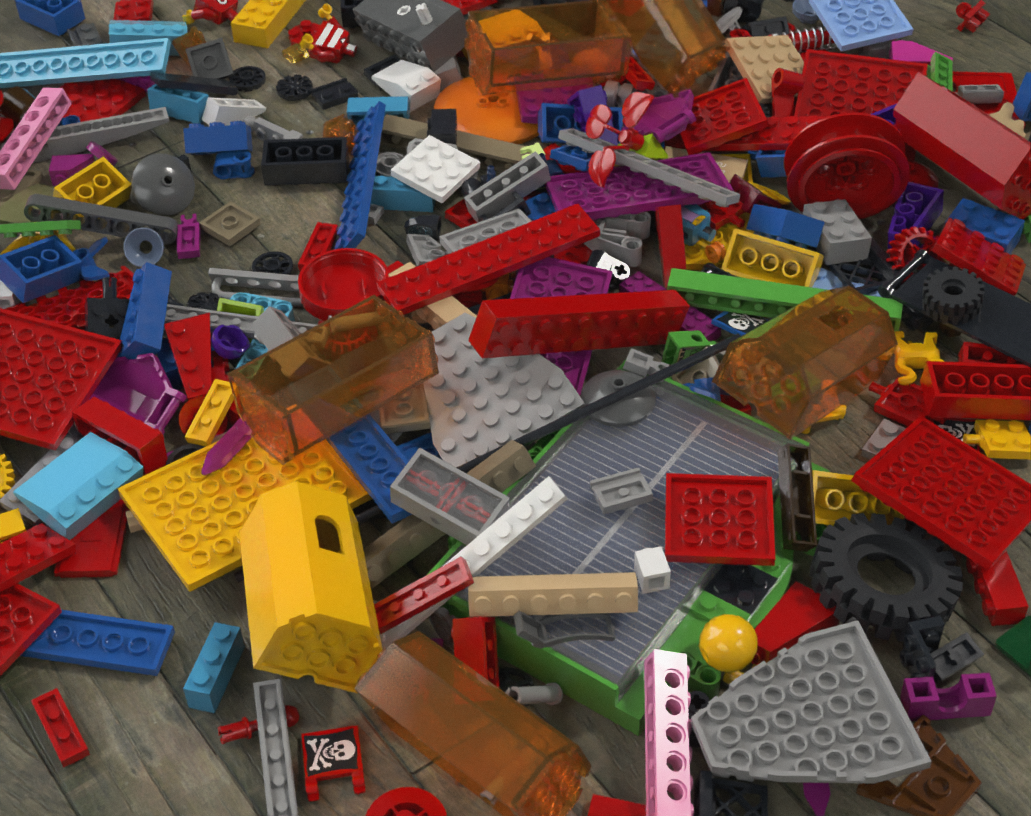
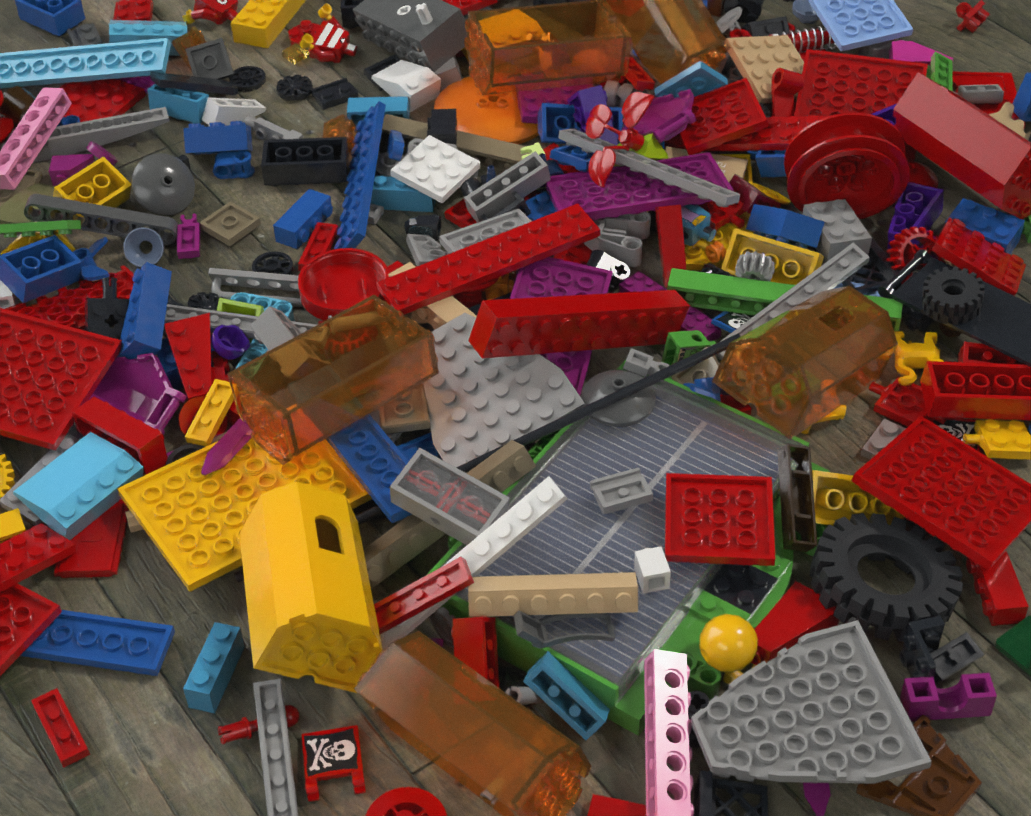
(300, 220): none -> blue brick
(395, 145): none -> blue beam
(566, 695): none -> dark azure brick
(698, 78): none -> dark azure plate
(755, 266): none -> light grey gear
(822, 279): none -> light grey plate

